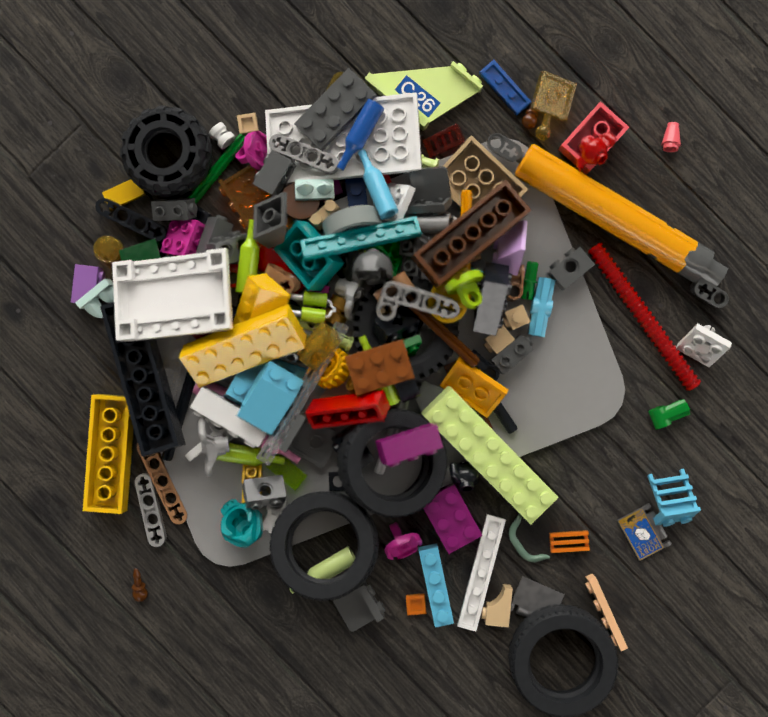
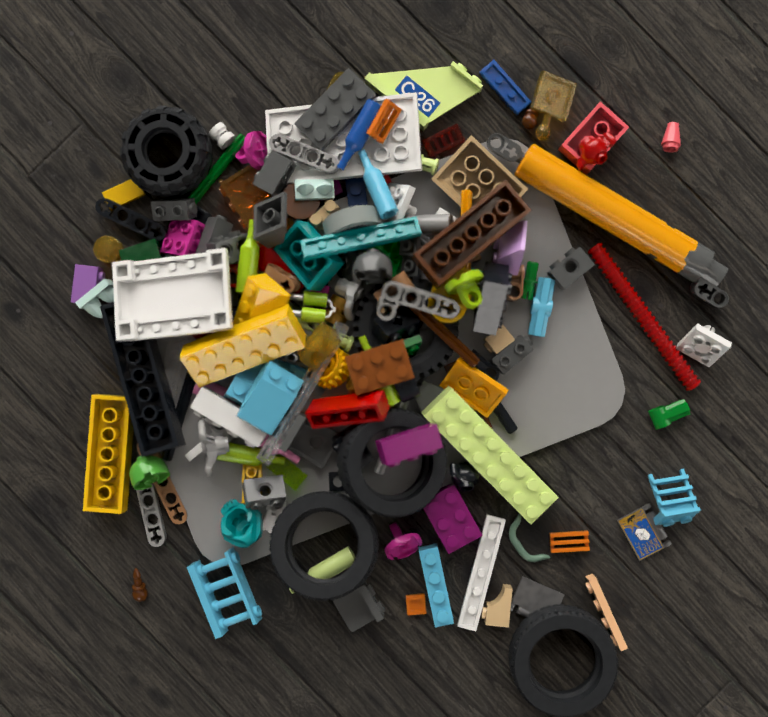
(147, 471): none -> bright green cylinder
(207, 598): none -> medium azure fence
(247, 123): tan tile -> none
(381, 119): none -> orange tile
(431, 191): dark grey bracket -> none
(515, 318): tan brick -> none

